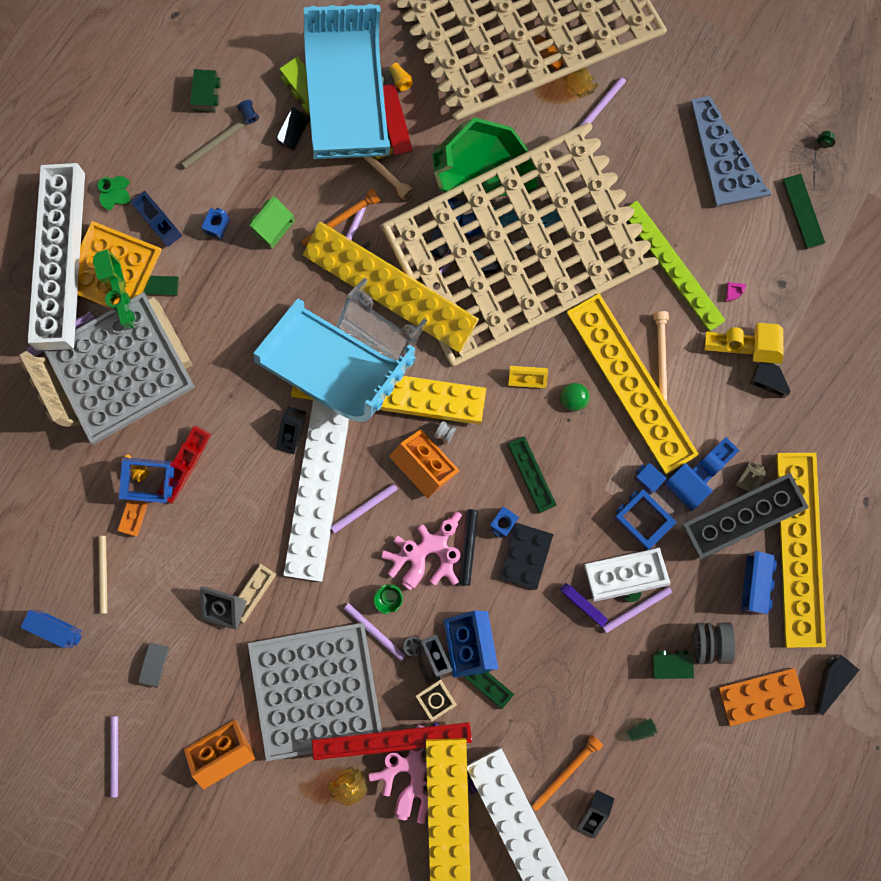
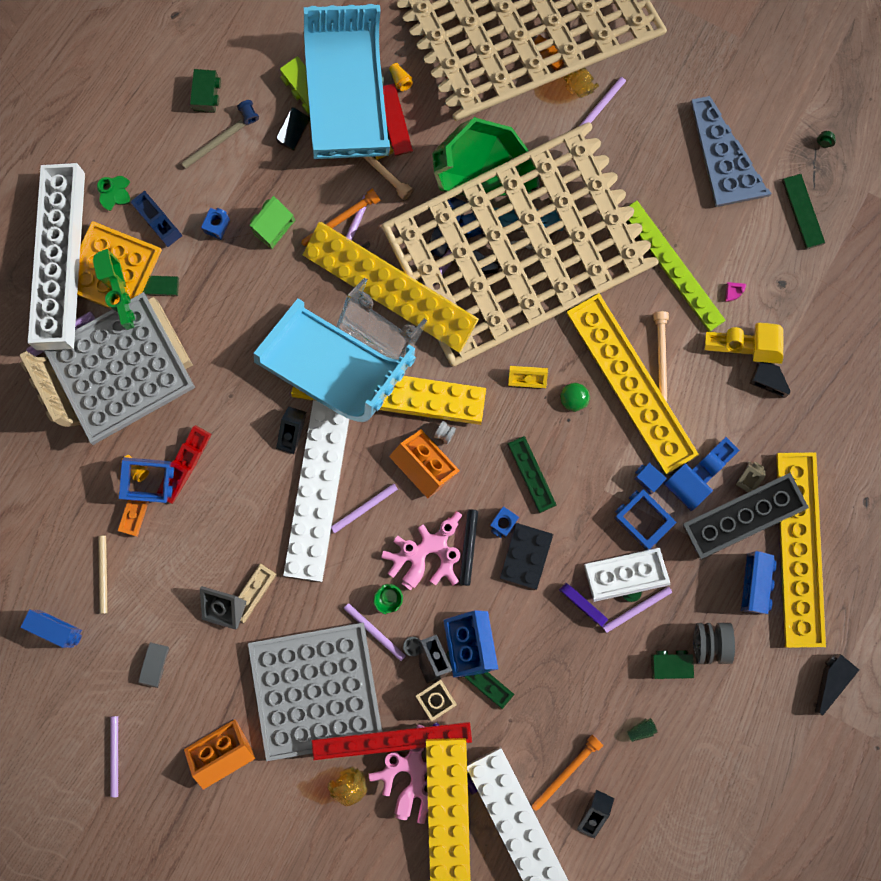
(761, 697): orange plate -> none

